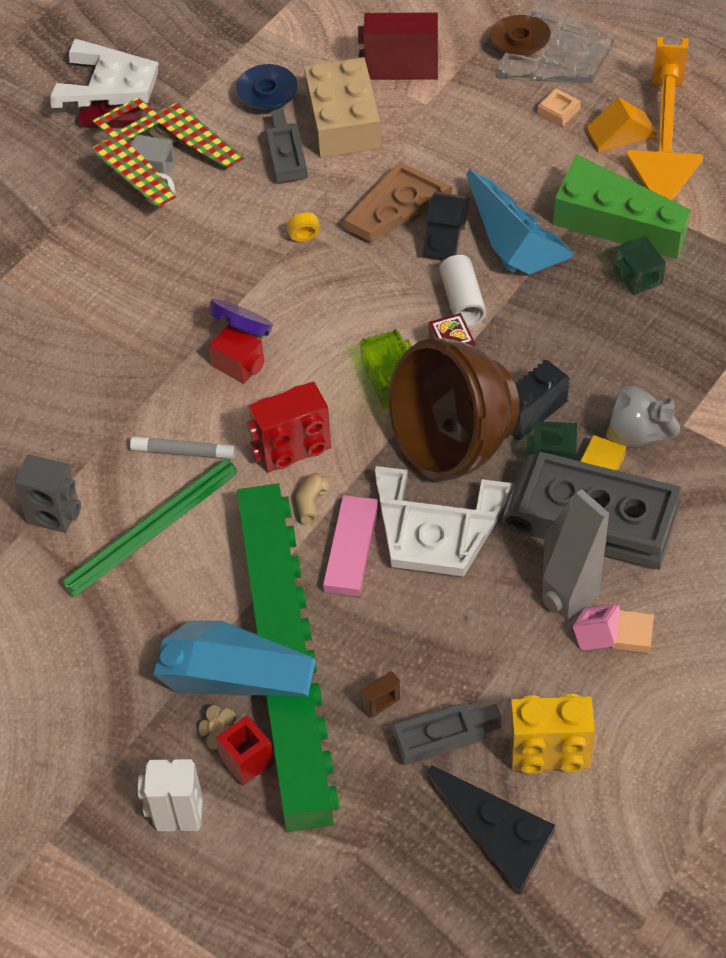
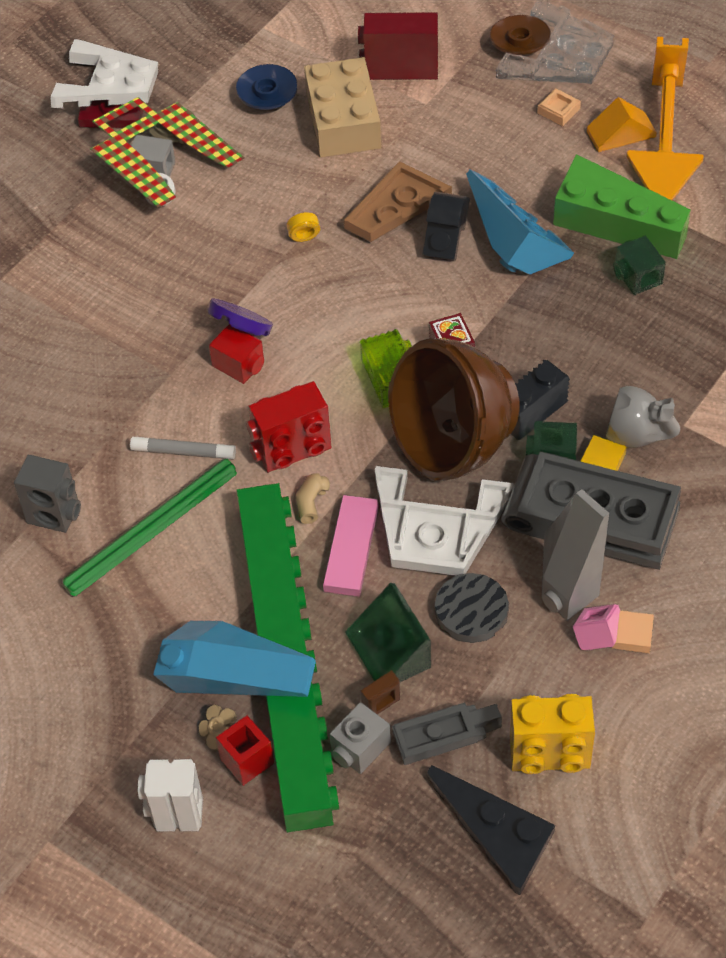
(285, 149): dark grey hinge -> none
(359, 738): none -> light grey brick
(391, 637): none -> clear green slope
(462, 289): white pin -> none
(471, 607): none -> dark grey tile

